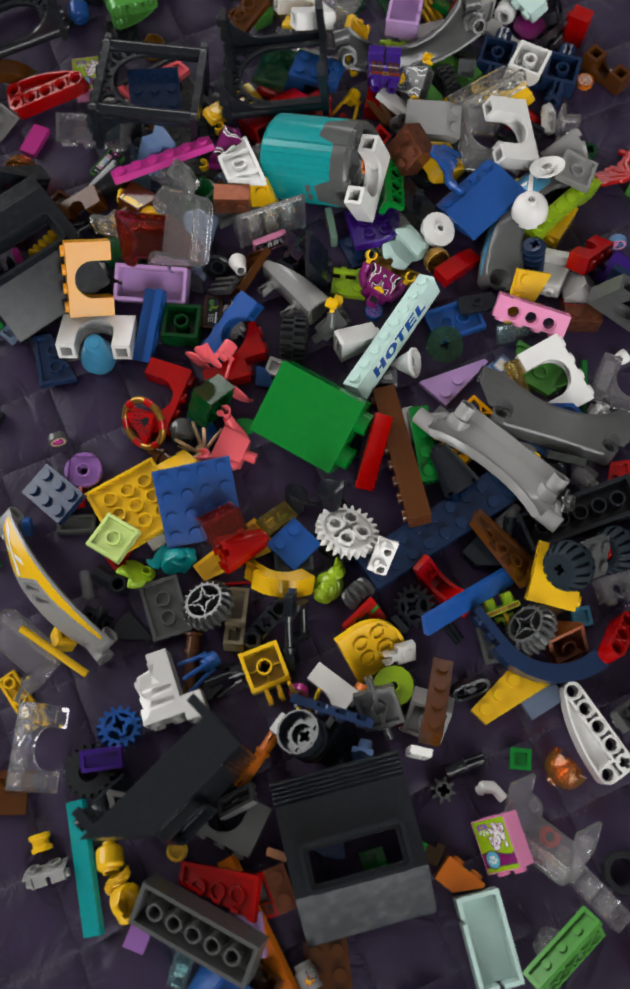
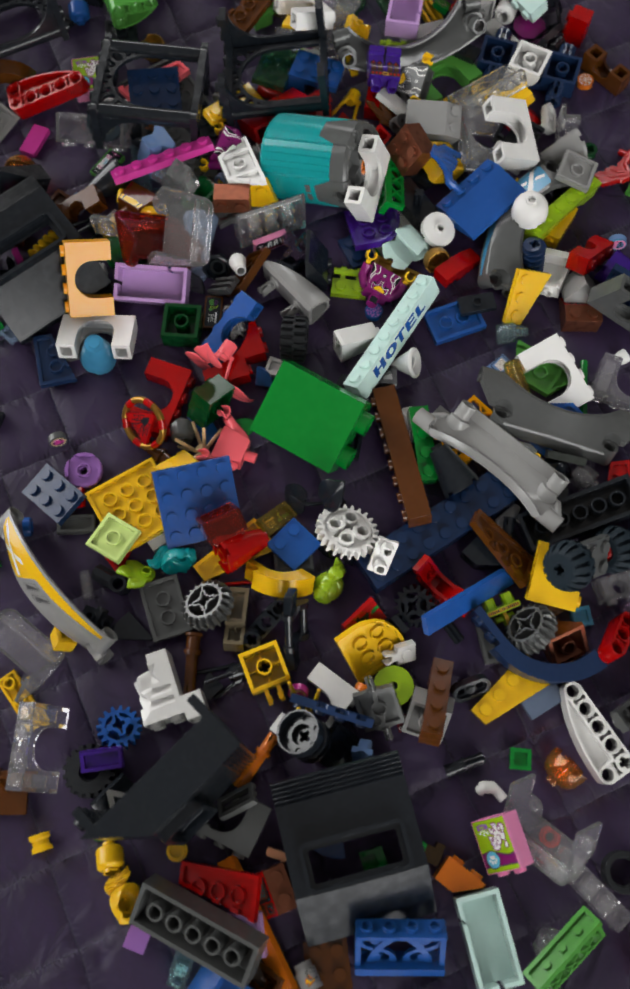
(37, 874): light grey hinge -> none
(53, 651): yellow piece -> none
(85, 876): teal tile -> none
(149, 324): blue panel -> none
(207, 663): blue plant -> none
(331, 228): sand green tile -> none
(336, 319): dark grey torso -> none
(357, 593): dark grey gear -> none
(373, 451): red panel -> none
(415, 961): none -> blue fence
(418, 752): white tile -> none
(436, 338): clear green plate -> none
(445, 80): black tyre -> none
(446, 786): dark grey gear -> none
(451, 383): lavender wing -> none
(466, 67): black tile -> none
(505, 301): bright pink brick -> none
(547, 167): white dish -> none
(568, 502): dark grey plate -> none
(599, 408): white gear -> none

